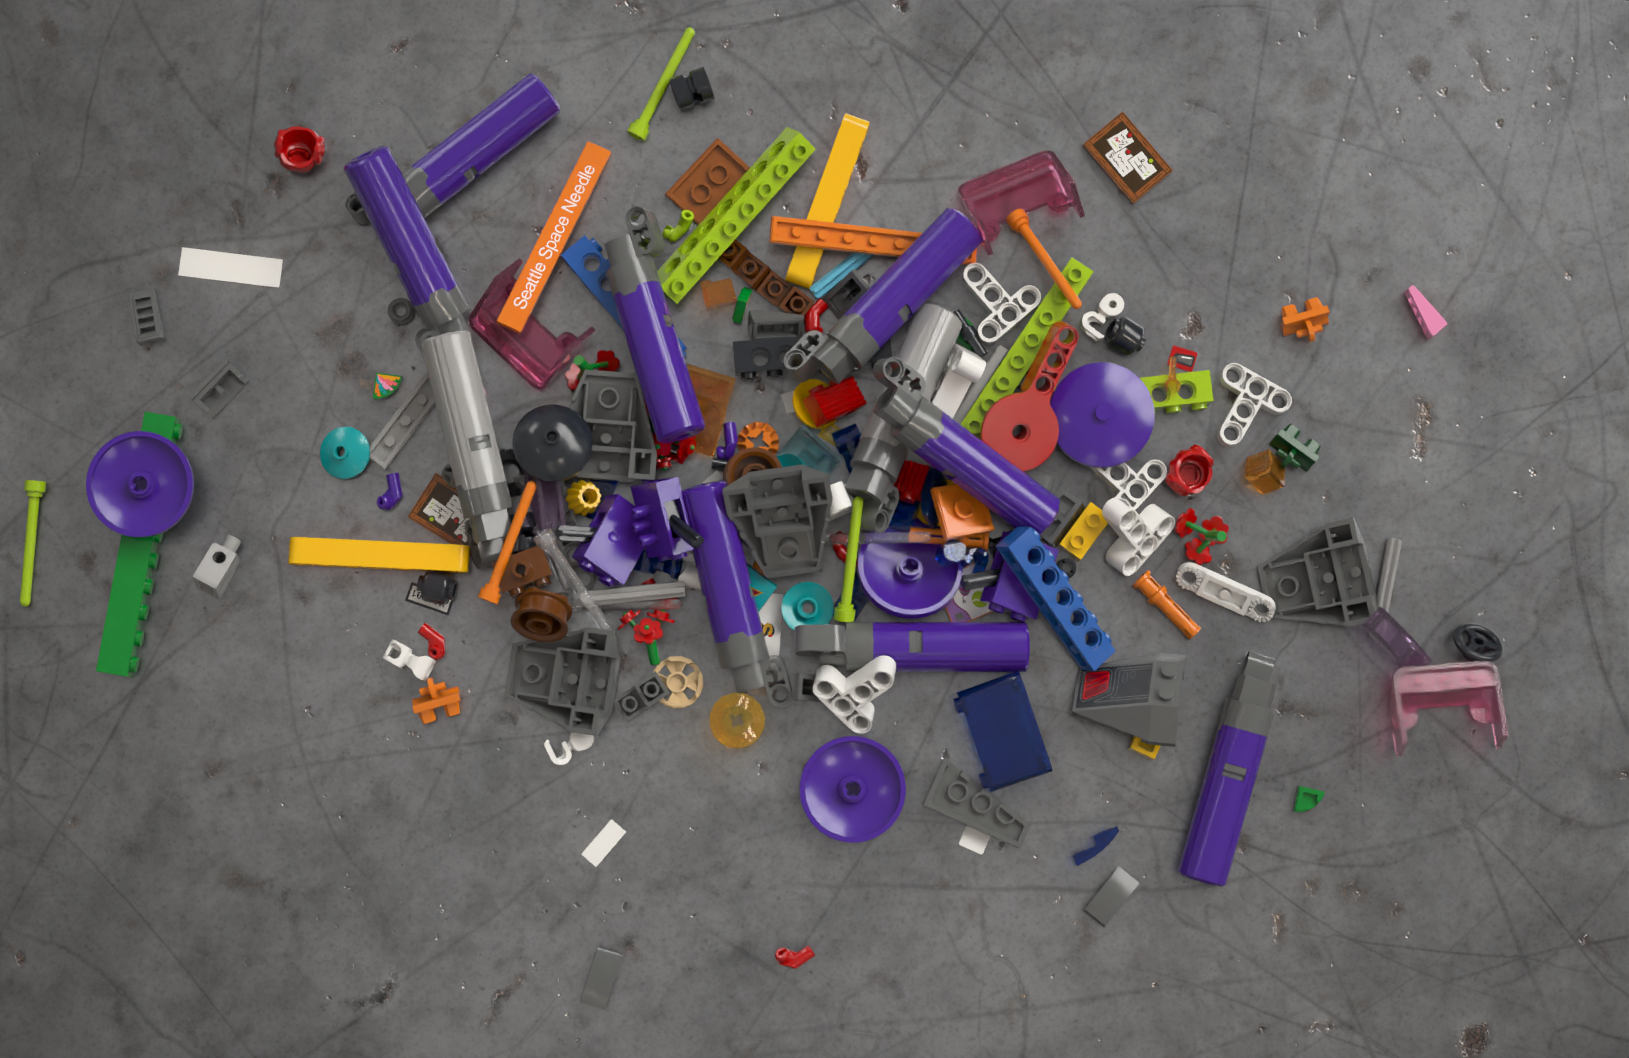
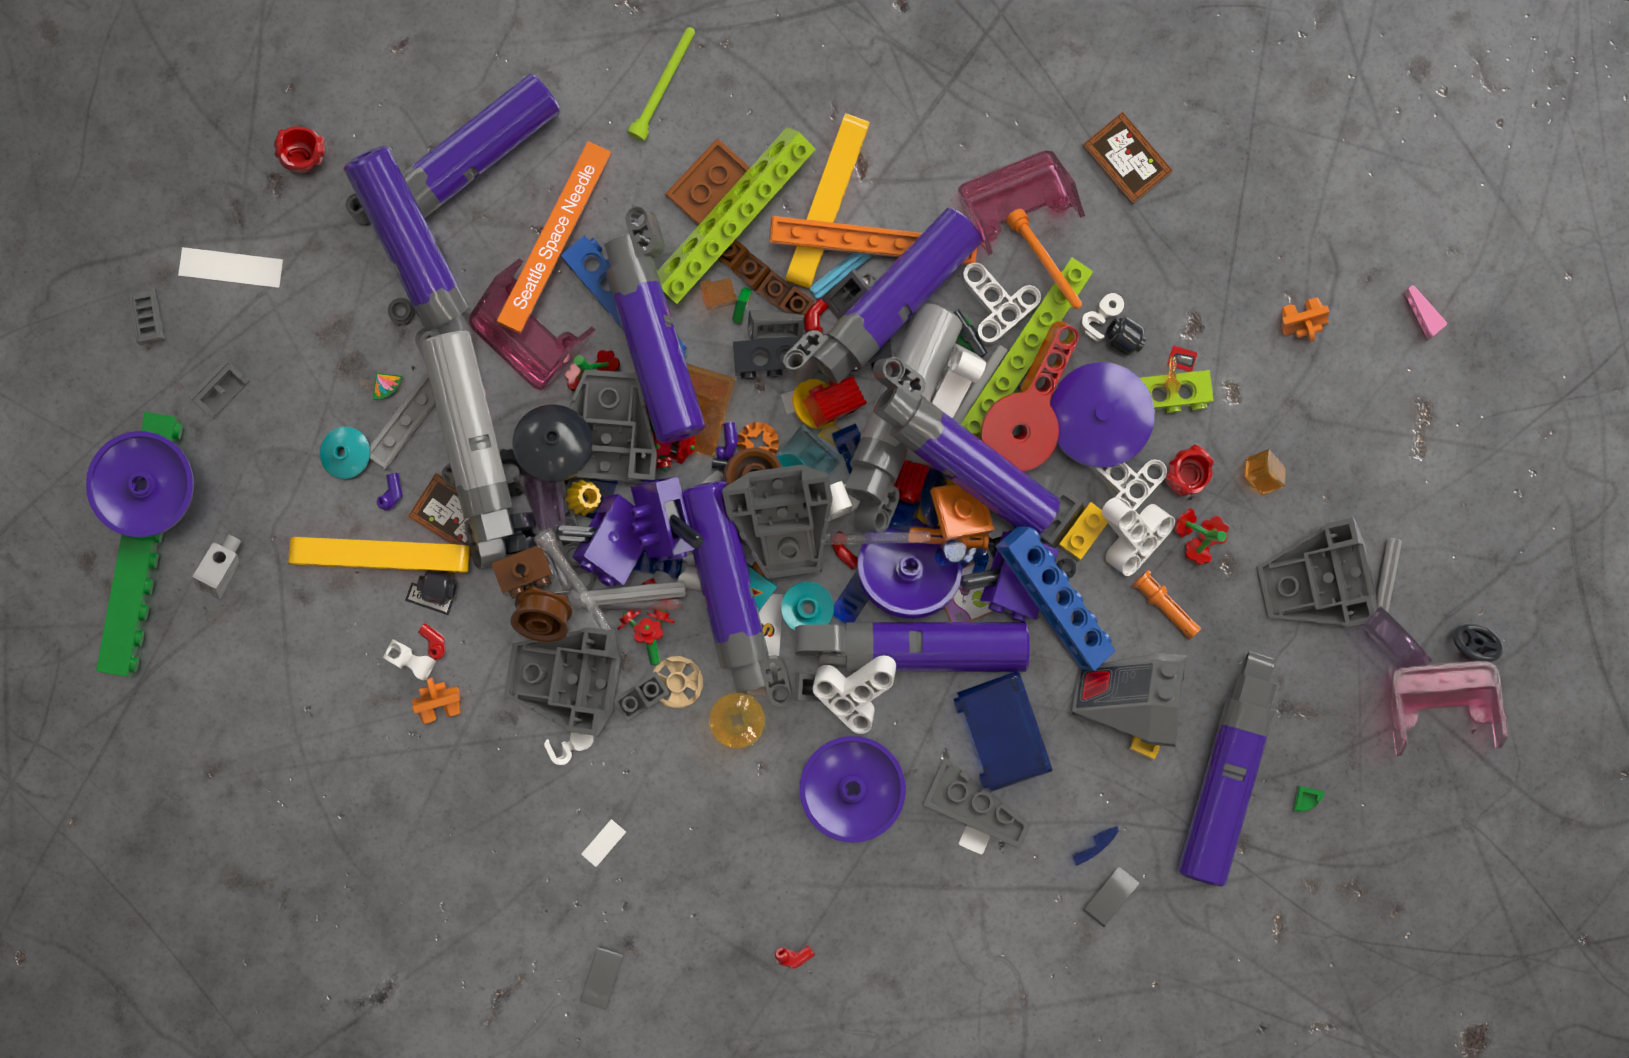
(34, 491): lime piece -> none
(491, 591): orange piece -> none
(681, 228): lime arm -> none
(691, 88): black wheel -> none
(844, 611): lime piece -> none
(1225, 592): white plate -> none
(1249, 400): white beam -> none
(1293, 451): dark green hips -> none

